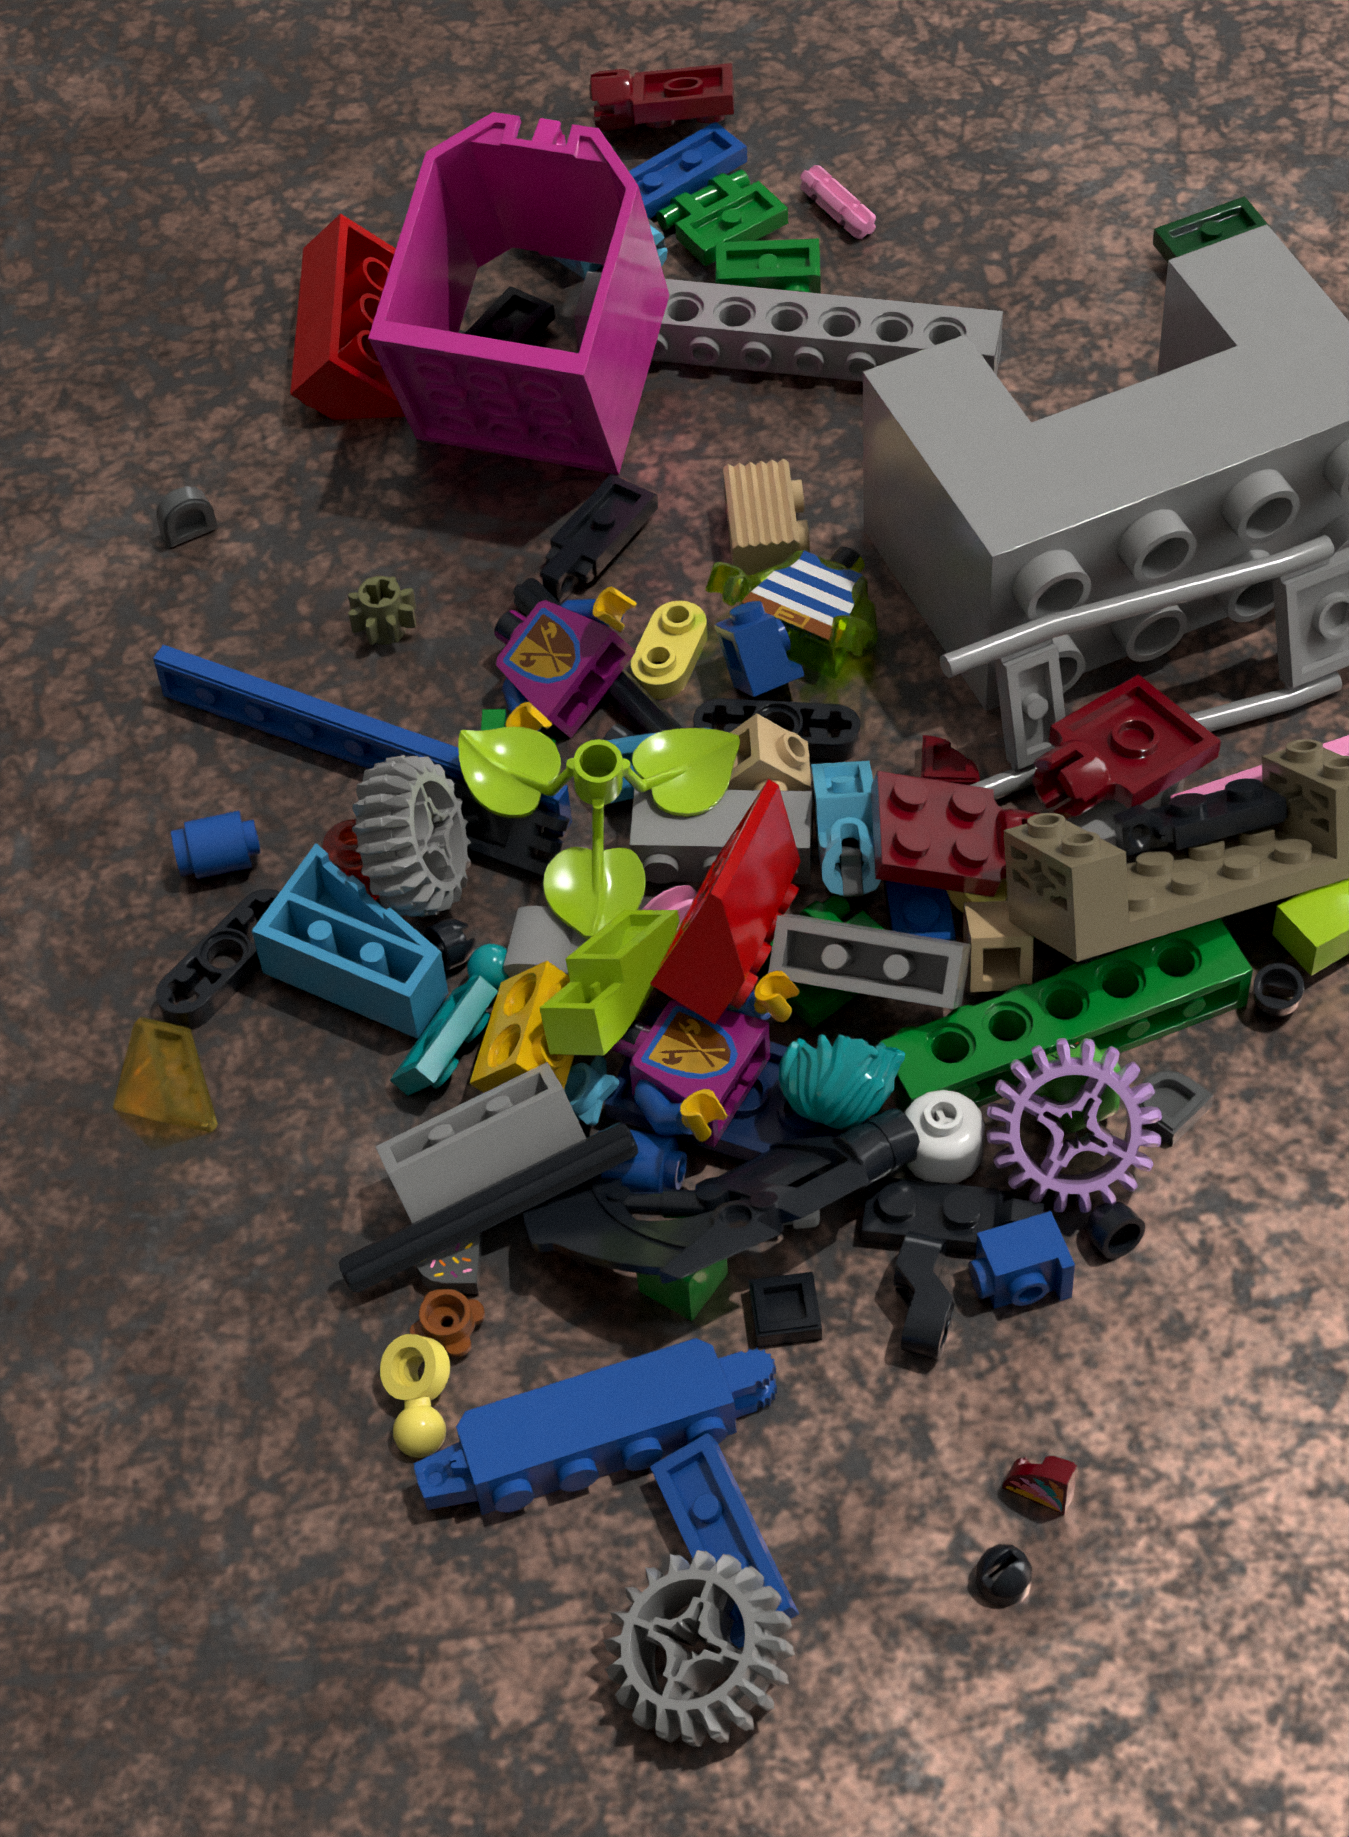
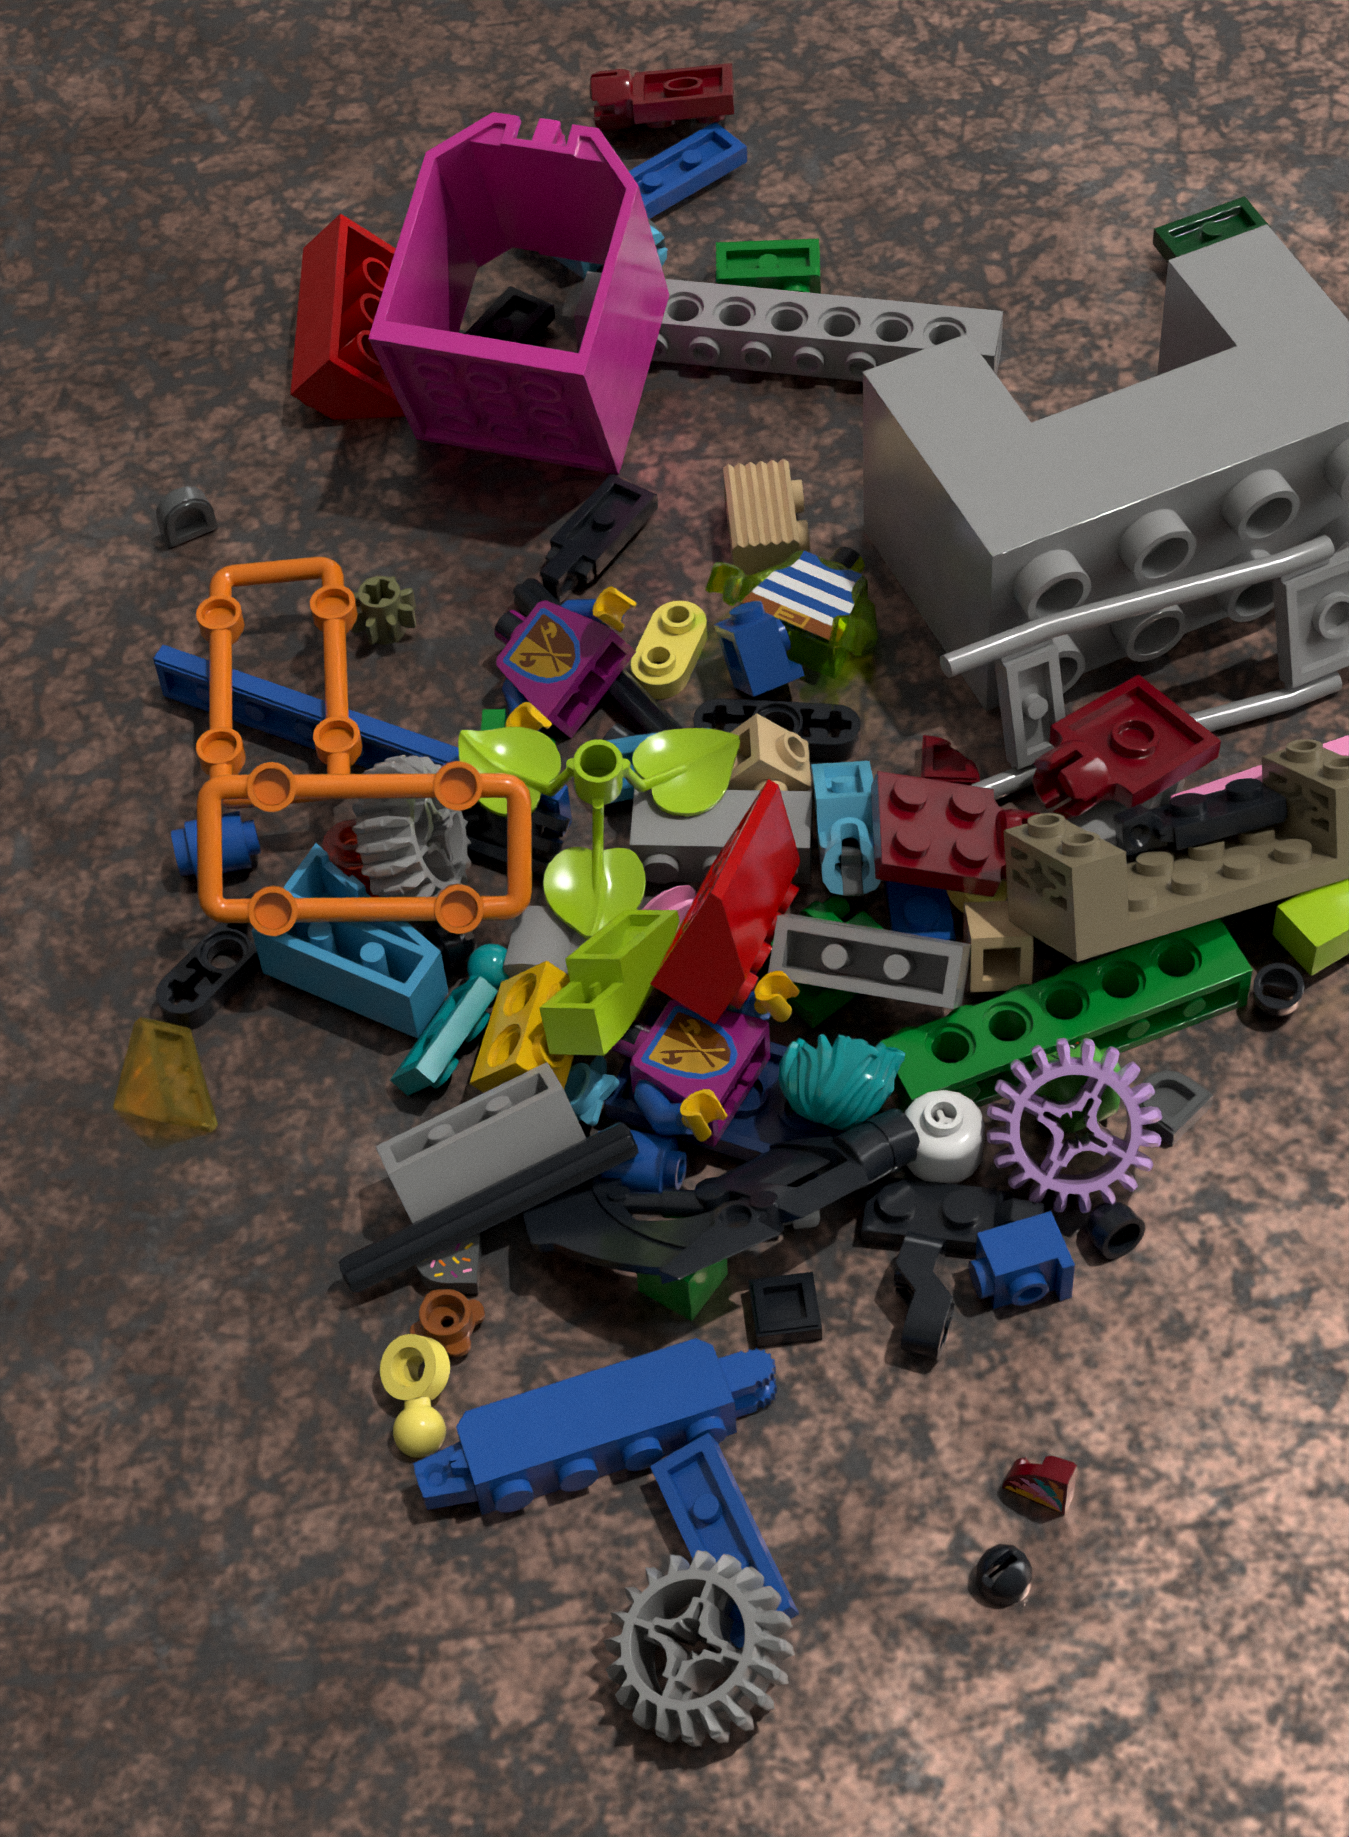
(222, 623): none -> orange bar
(275, 909): none -> orange bar
(723, 212): green plate -> none
(838, 202): bright pink axle -> none

